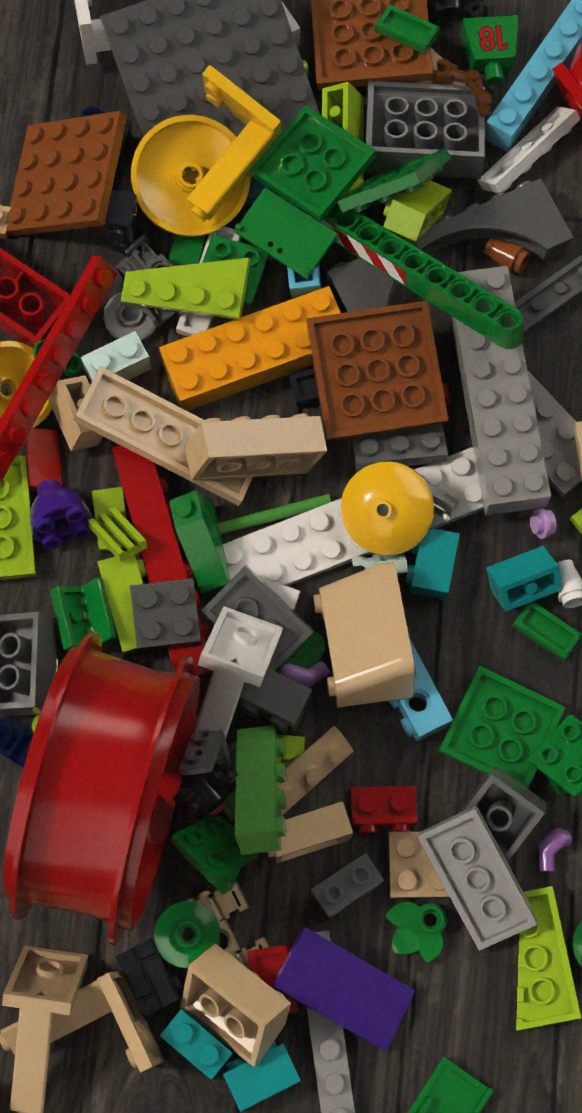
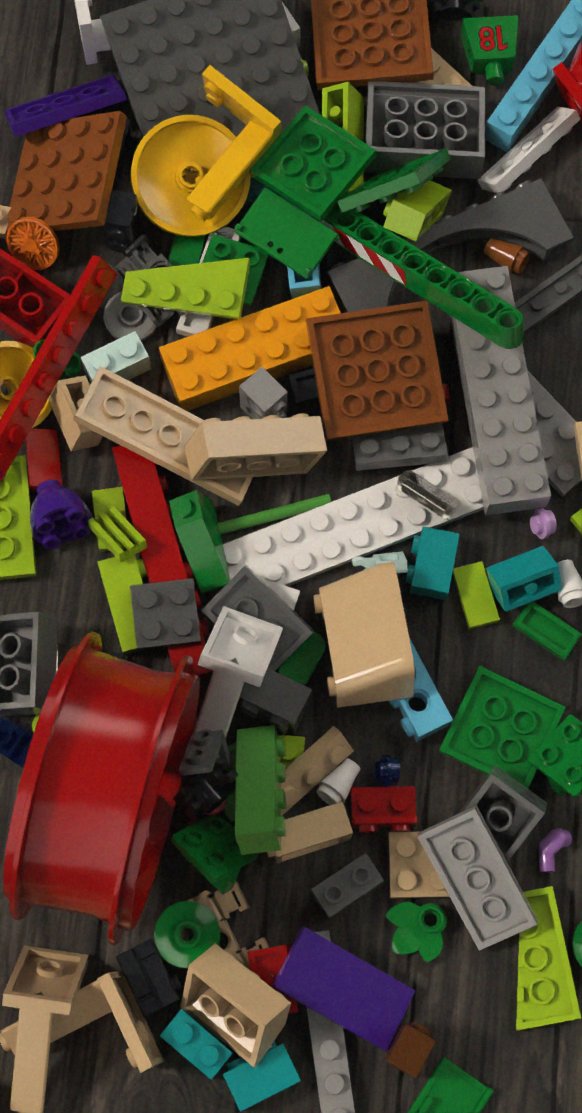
(33, 243): none -> orange wheel
(64, 105): none -> dark purple tile
(81, 611): green bracket -> none
(263, 396): none -> light grey brick
(304, 676): medium lavender arm -> none
(337, 784): none -> white cone
(387, 770): none -> clear blue plate
(407, 29): green tile -> none
(408, 503): yellow dish -> none
(410, 1048): none -> reddish brown brick
(450, 73): reddish brown piece -> none
(475, 595): none -> lime tile

